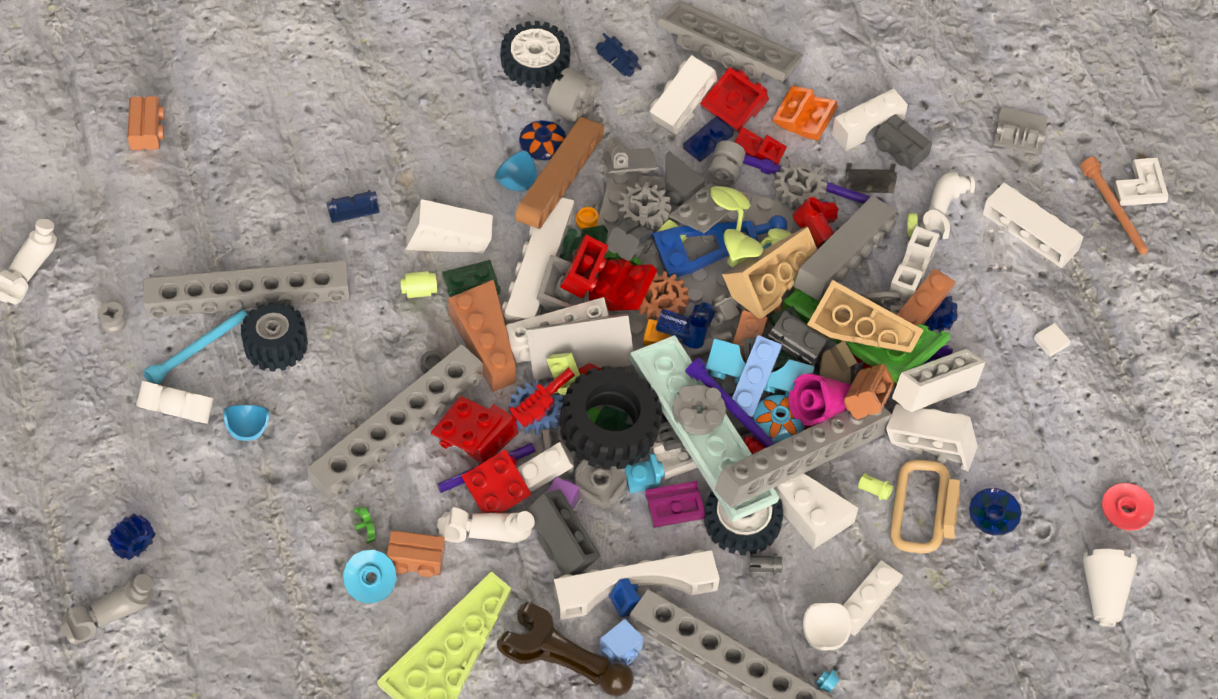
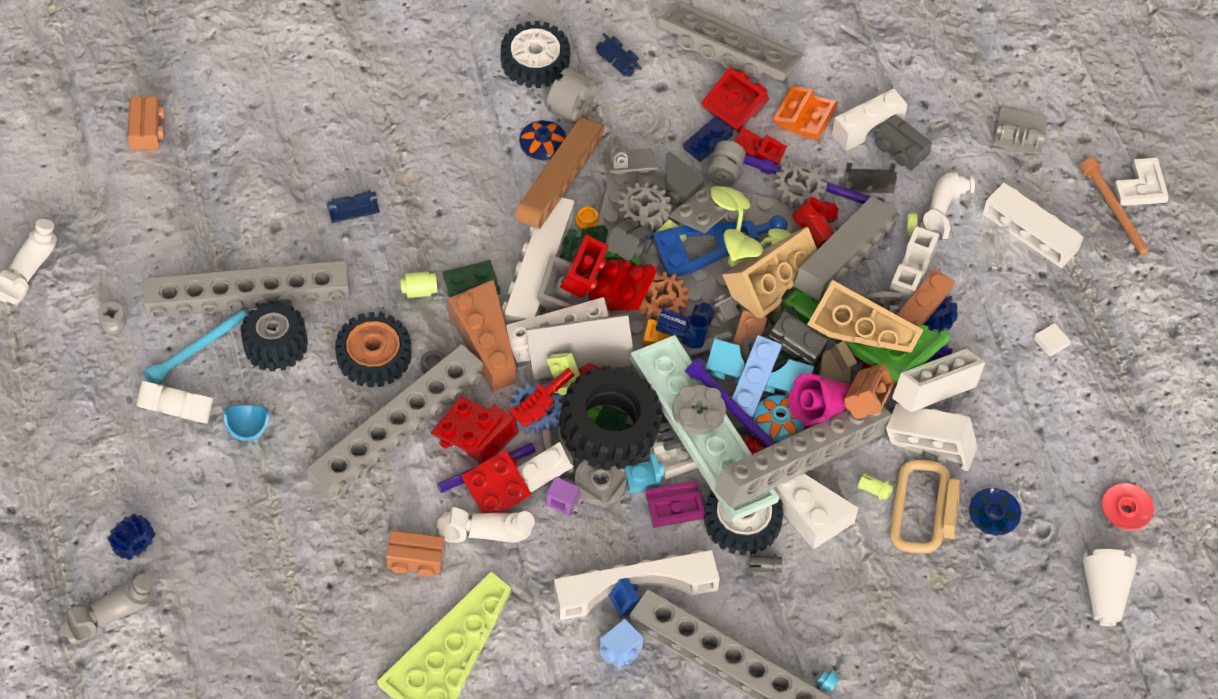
(356, 576): medium azure dish -> none
(367, 522): bright green piece -> none
(375, 366): none -> wheel
(448, 229): white wedge -> none
(517, 172): dark azure helmet -> none
(551, 646): dark brown piece -> none
(562, 533): dark grey piece -> none
(683, 95): white wedge -> none
(826, 625): white helmet -> none
(871, 595): white plate -> none

